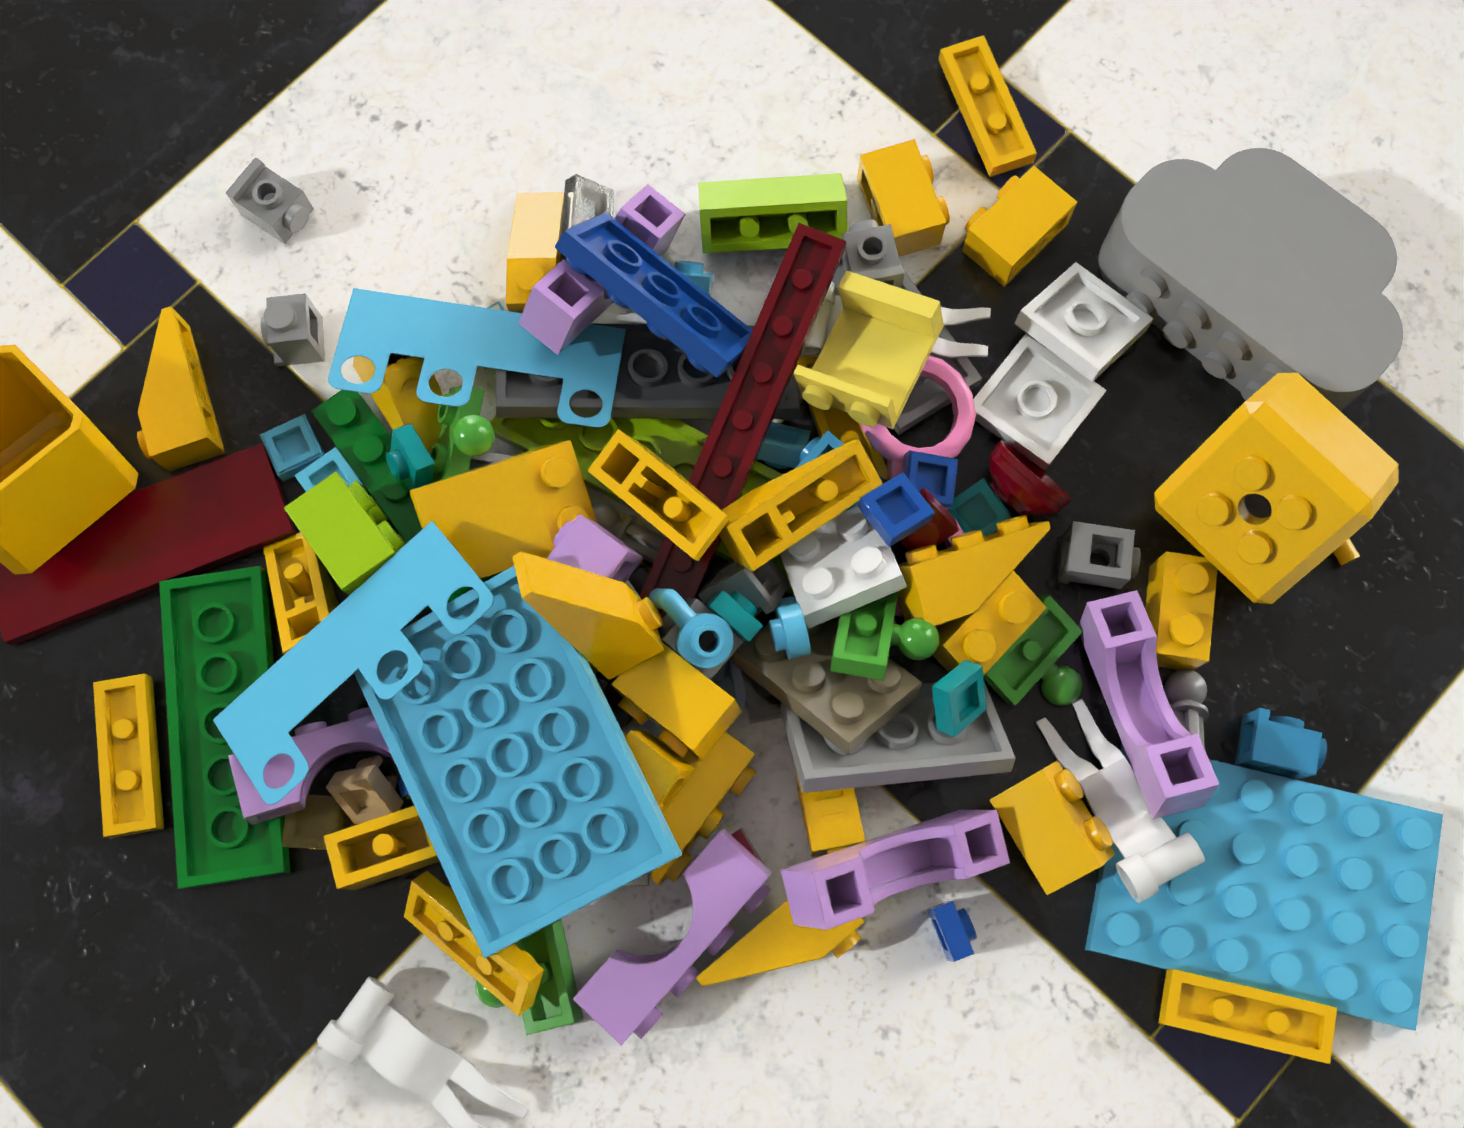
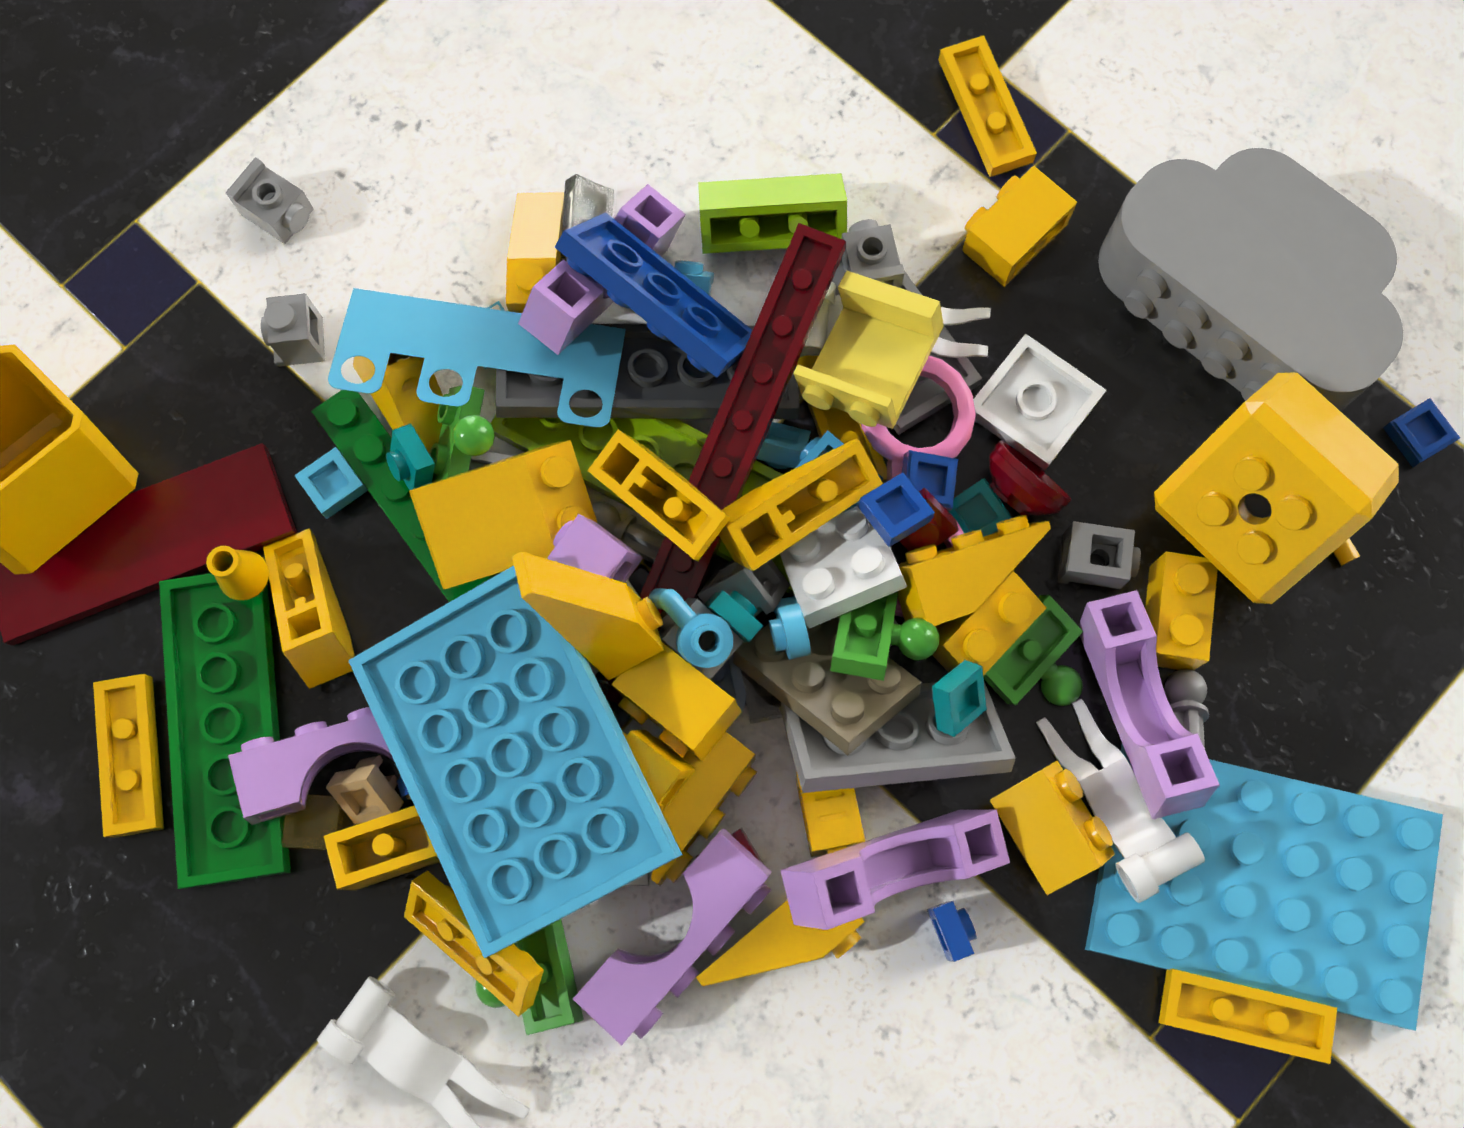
(175, 401): yellow slope -> none
(238, 572): none -> yellow cone
(292, 446): medium azure tile -> none
(345, 530): lime brick -> none
(348, 640): medium azure piece -> none
(901, 193): yellow brick -> none
(1083, 321): white plate -> none
(1279, 745): dark azure brick -> none
(1421, 432): none -> blue tile

